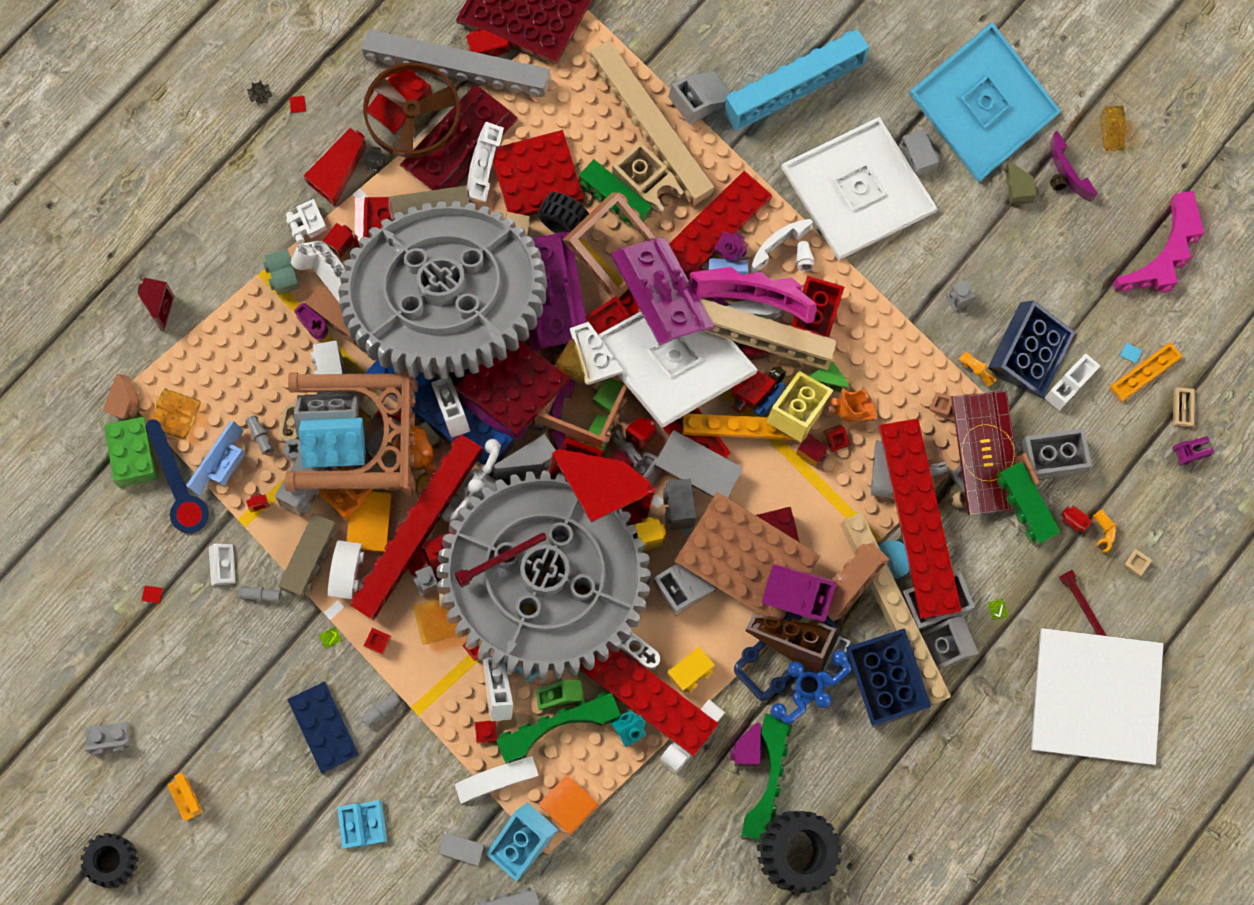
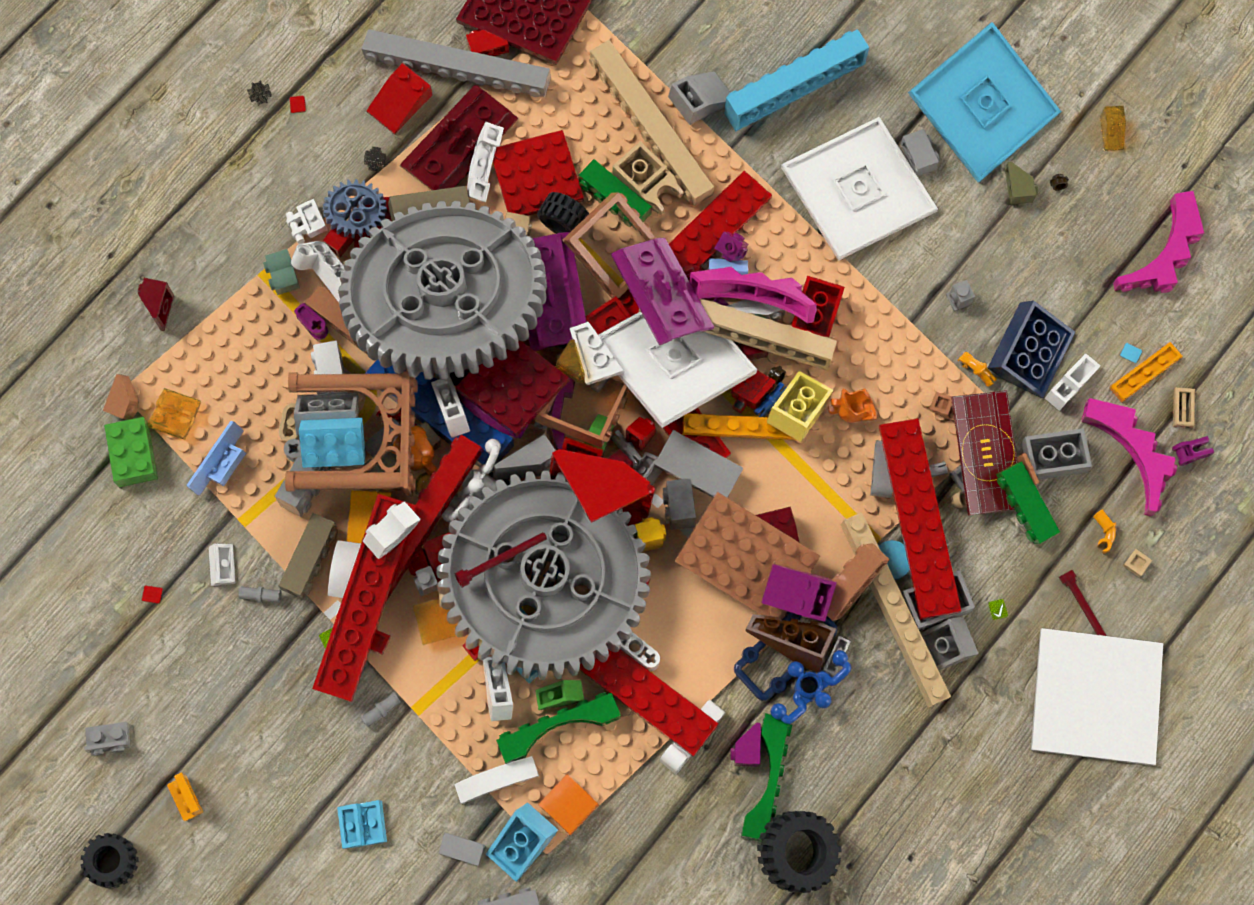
(188, 512): dark blue piece -> none
(257, 502): red plate -> none
(259, 435): light grey pin -> none
(323, 727): dark blue plate -> none
(336, 166): red slope -> none
(340, 200): none -> sand blue gear
(344, 501): orange slope -> none
(359, 613): none -> red plate
(369, 406): tan plate -> none
(391, 529): none -> white brick
(412, 109): reddish brown piece -> none
(485, 731): red plate -> none
(607, 395): bright green slope -> none
(629, 728): teal brick -> none
(682, 588): light grey slope -> none
(691, 670): yellow brick -> none
(795, 229): white slope -> none
(804, 257): white cone -> none
(813, 451): dark red brick -> none
(831, 378): bright green slope -> none
(837, 437): red slope -> none
(888, 678): dark blue slope -> none
(1076, 519): red brick -> none
(1081, 187): magenta slope -> none
(1140, 444): none -> dark pink arch

